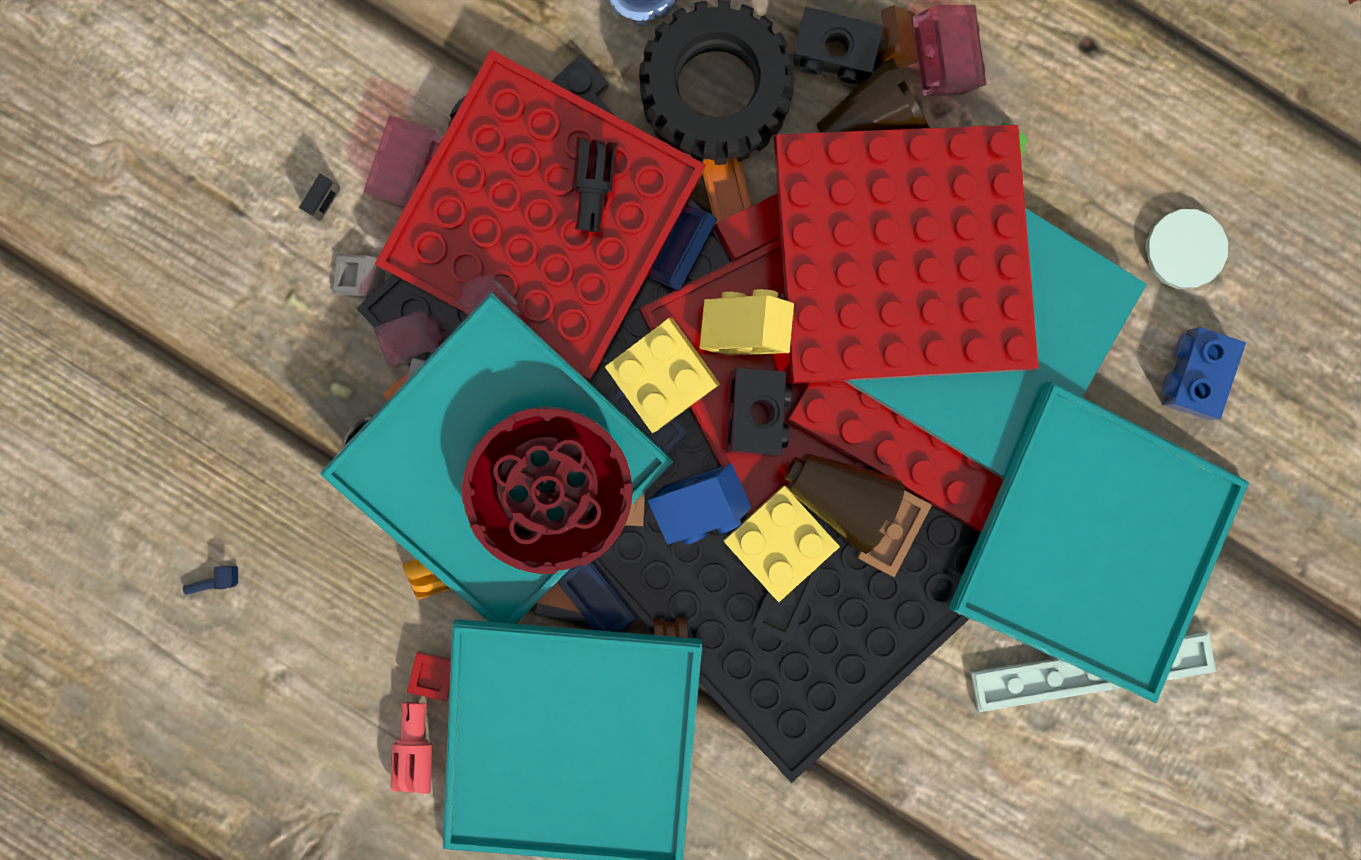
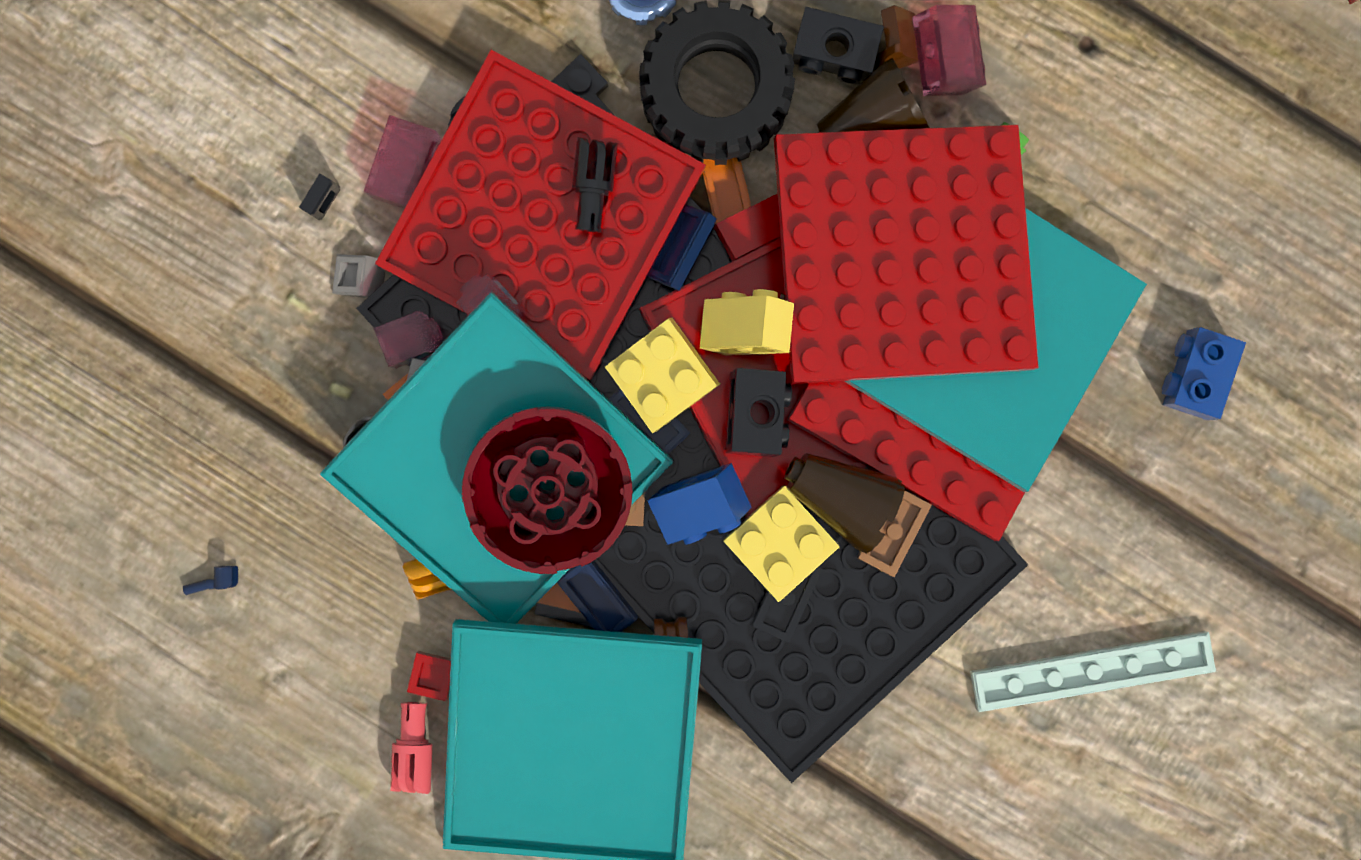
(1099, 543): teal tile -> none
(1186, 249): light aqua tile -> none

